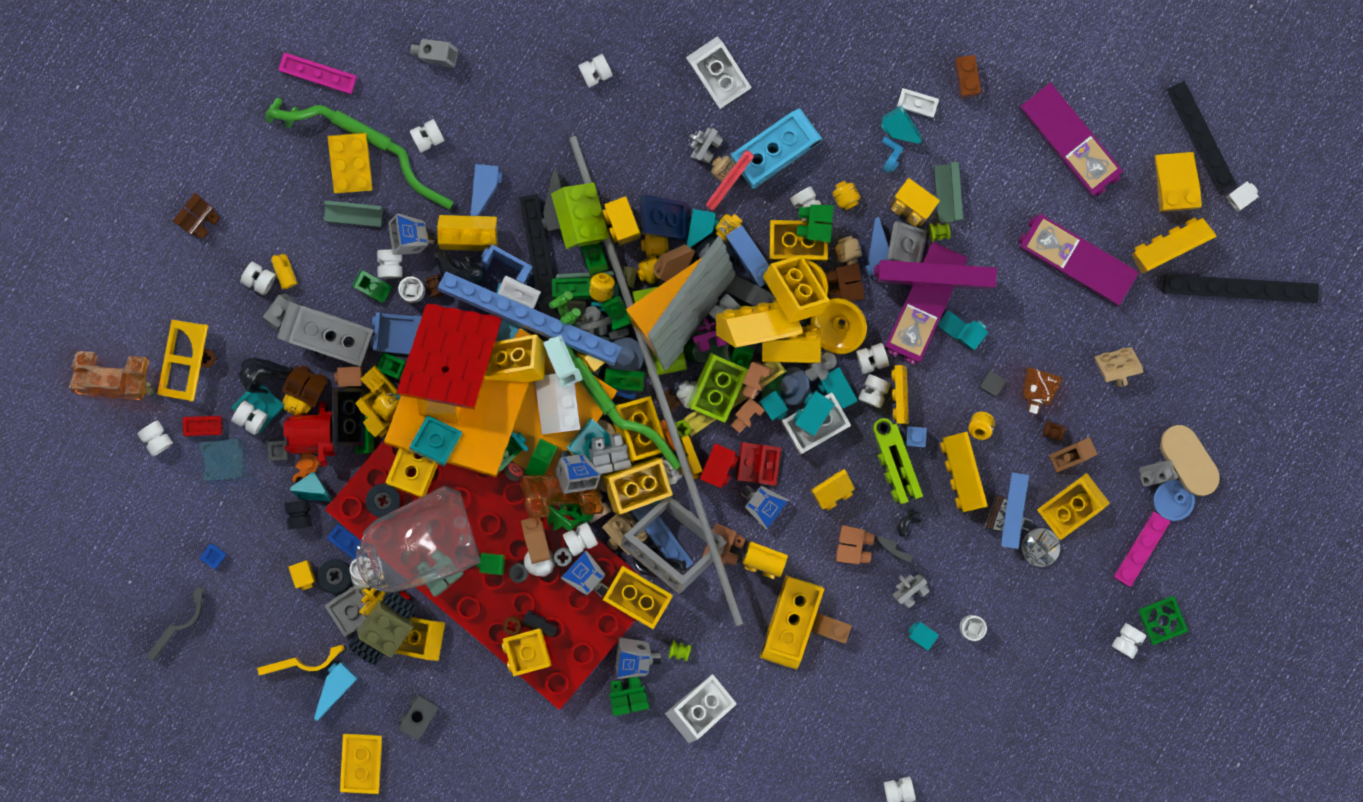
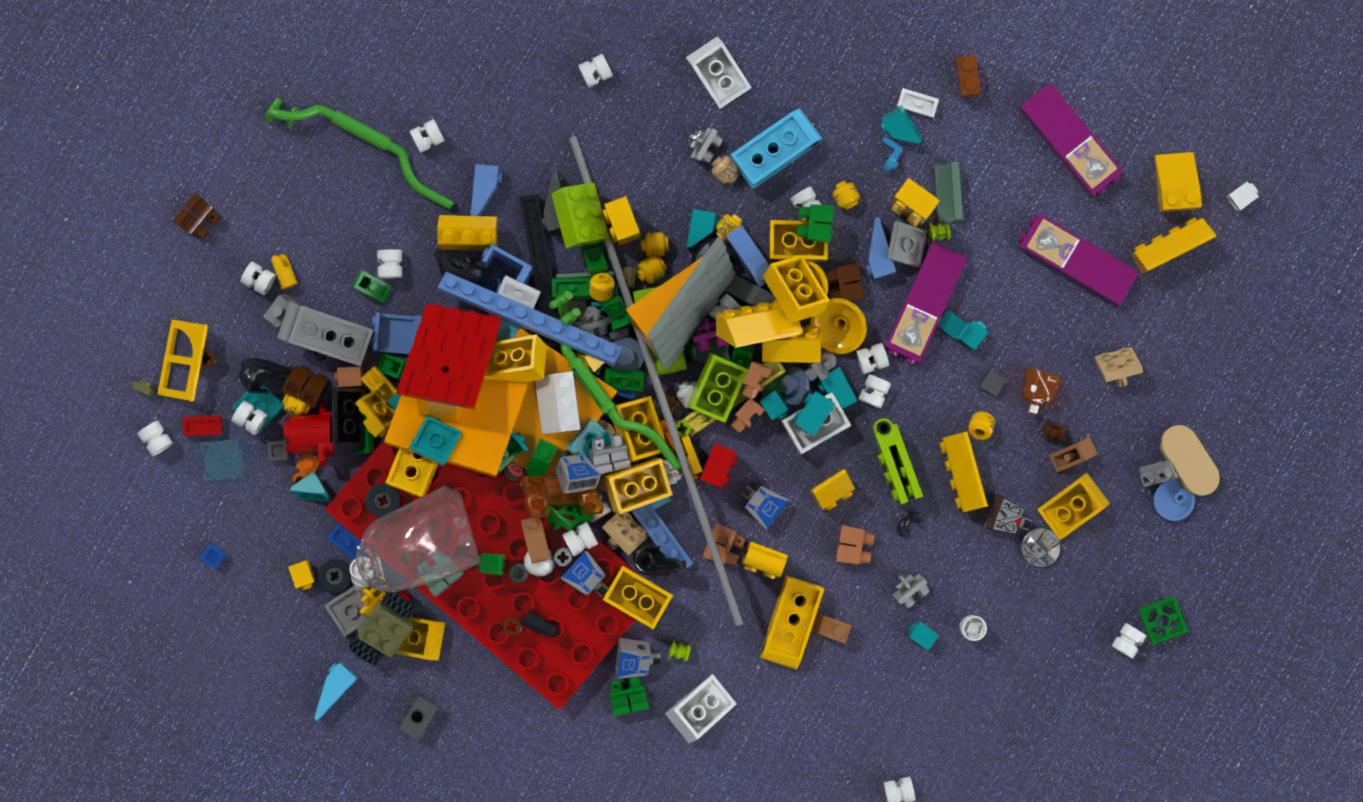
(106, 381): clear orange bracket -> none
(199, 596): dark grey piece -> none
(298, 514): black wheel -> none
(317, 73): dark pink plate -> none
(334, 652): yellow piece -> none
(350, 163): yellow plate -> none
(353, 213): sand green panel -> none
(361, 763): yellow plate -> none
(386, 405): yellow head -> none
(408, 235): light grey torso -> none
(412, 289): white wheel -> none
(433, 283): reddish brown bush -> none
(435, 52): light grey torso -> none
(526, 652): yellow plate -> none
(562, 361): light aqua window -> none
(656, 563): light grey window -> none
(663, 218): dark blue plate -> none
(673, 262): medium nougat slope -> none
(730, 179): coral axle -> none
(758, 463): red slope -> none
(848, 250): tan head -> none
(890, 545): dark grey slope -> none
(900, 394): yellow plate -> none
(915, 437): medium blue brick -> none
(935, 275): magenta brick -> none
(1014, 510): medium blue sticker -> none
(1141, 549): dark pink plate -> none
(1200, 136): black plate -> none
(1241, 288): black plate -> none

